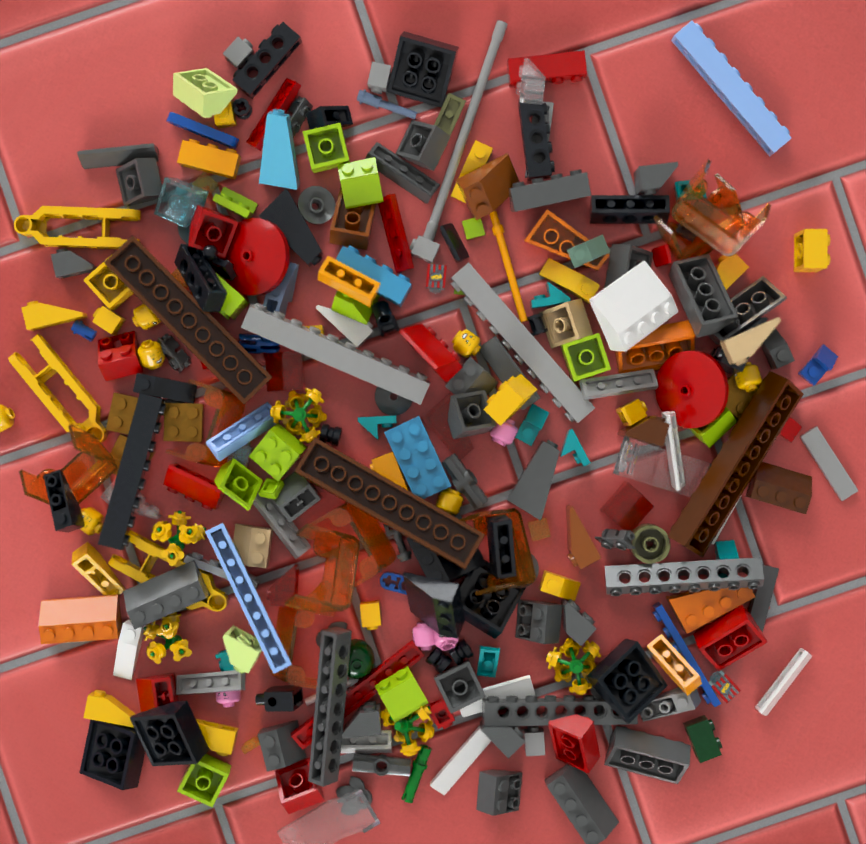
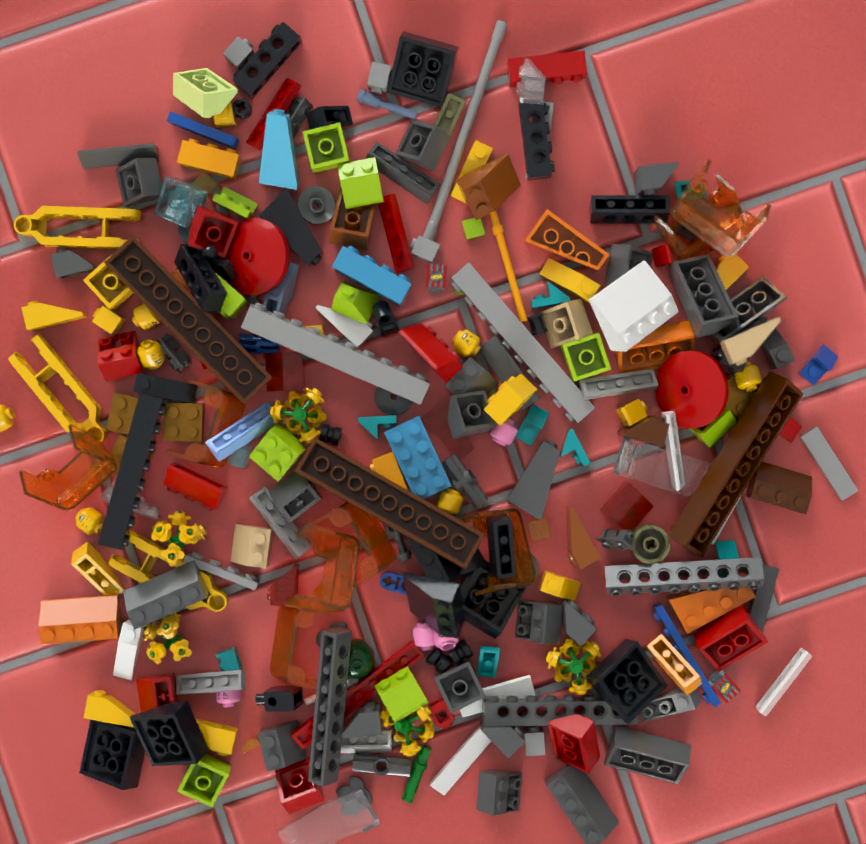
(63, 504): black slope -> none
(83, 330): blue pin -> none
(238, 483): lime slope -> none
(242, 649): yellowish green slope -> none
(248, 598): light blue brick -> none
(271, 488): lime tile -> none
(348, 281): light orange brick -> none
(371, 614): yellow brick -> none
(454, 242): black slope -> none
(549, 191): dark grey slope -> none
(588, 251): sand green slope -> none
(702, 738): dark green brick -> none
(731, 88): light blue brick -> none
(811, 250): yellow brick -> none

